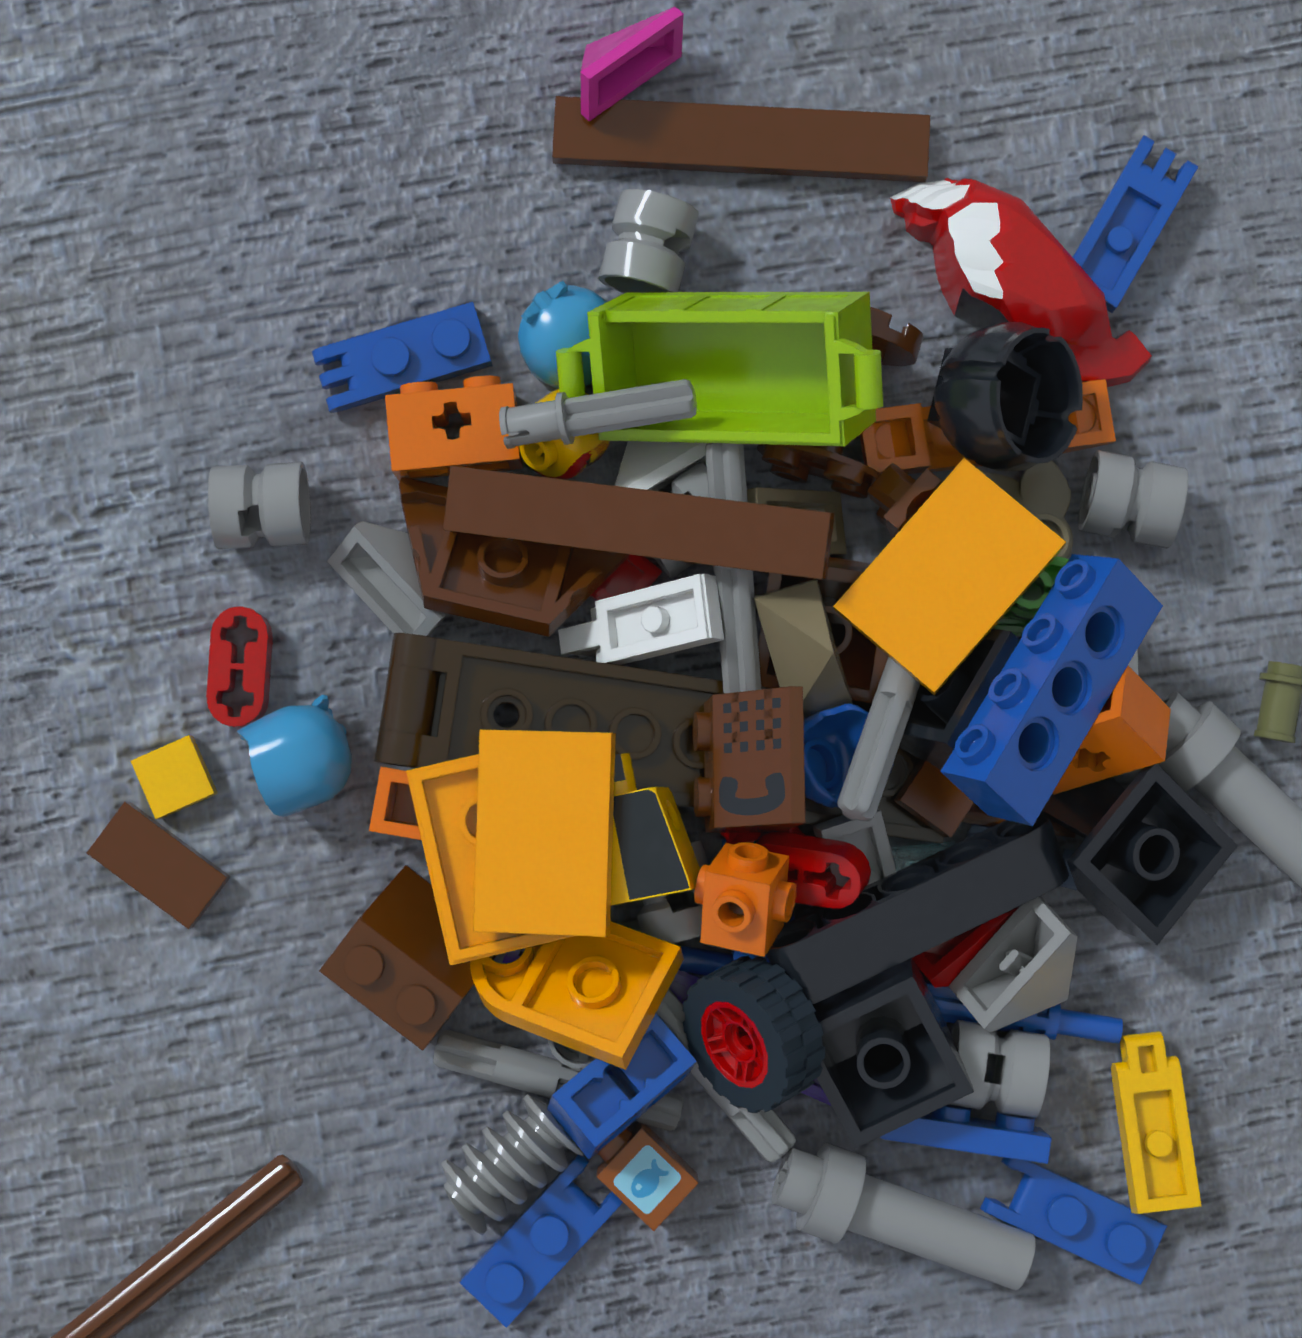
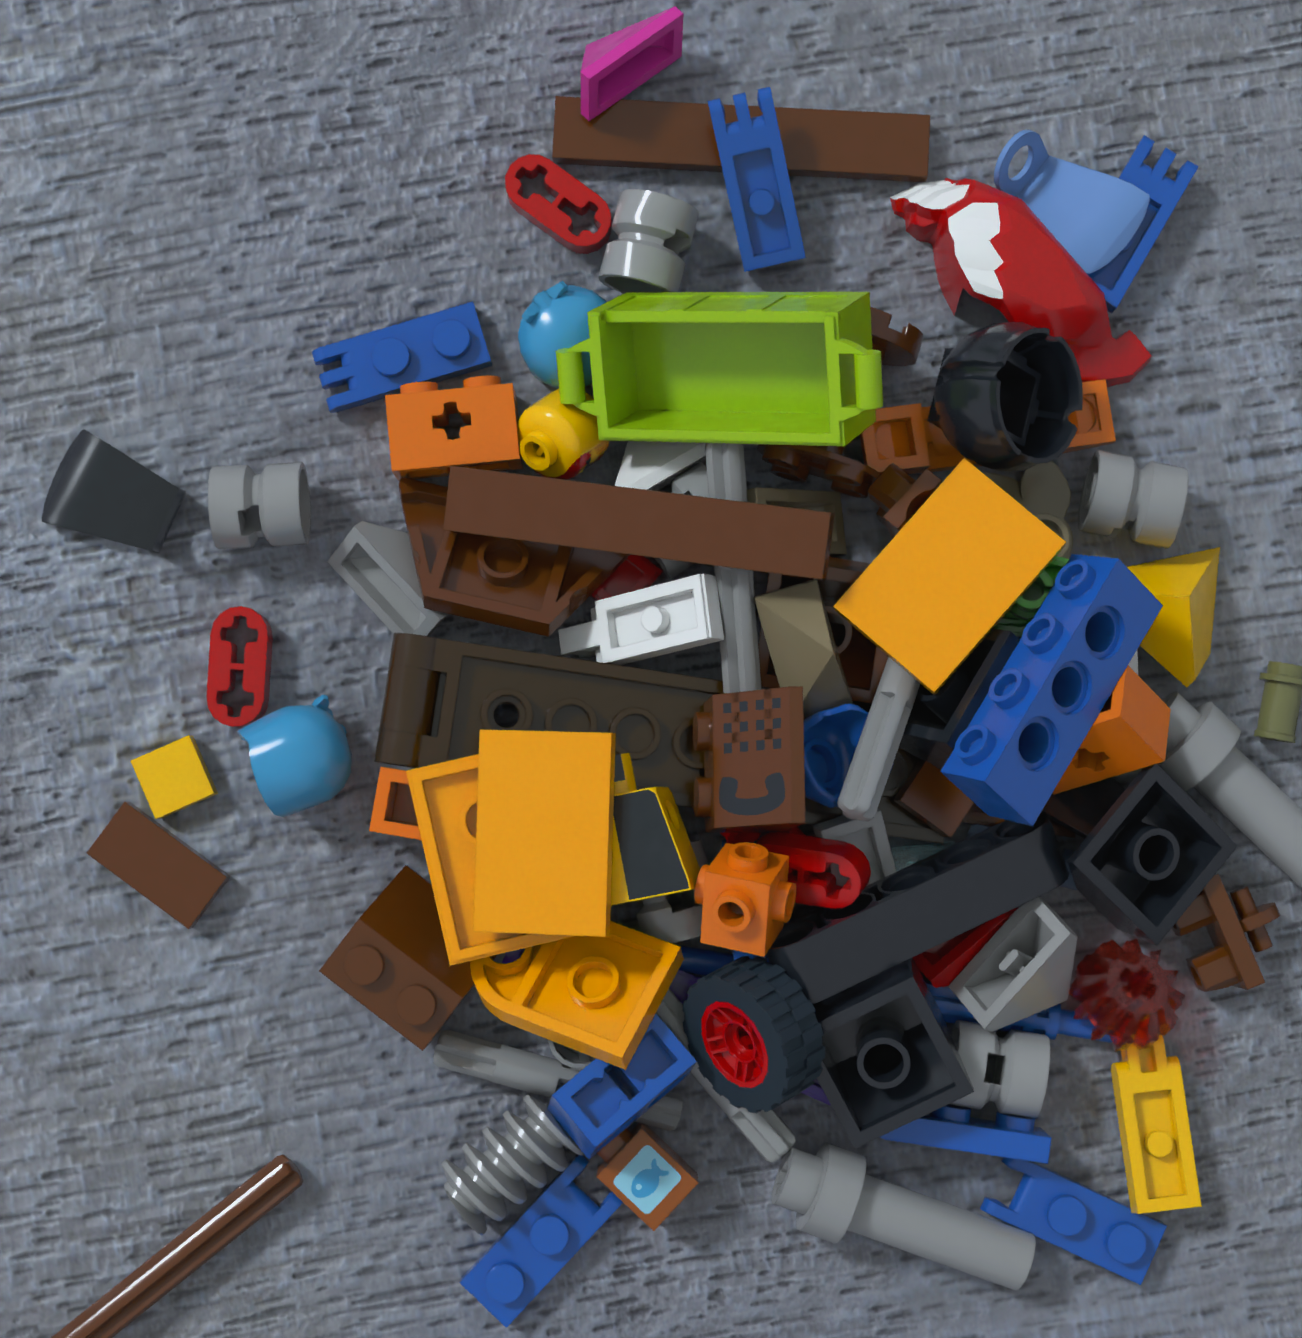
(111, 496): none -> black piece
(567, 192): none -> red beam
(597, 413): light grey axle -> none
(757, 183): none -> blue hinge
(1080, 206): none -> medium blue piece
(1126, 995): none -> clear red gear
(1184, 626): none -> yellow slope
(1231, 958): none -> reddish brown hips

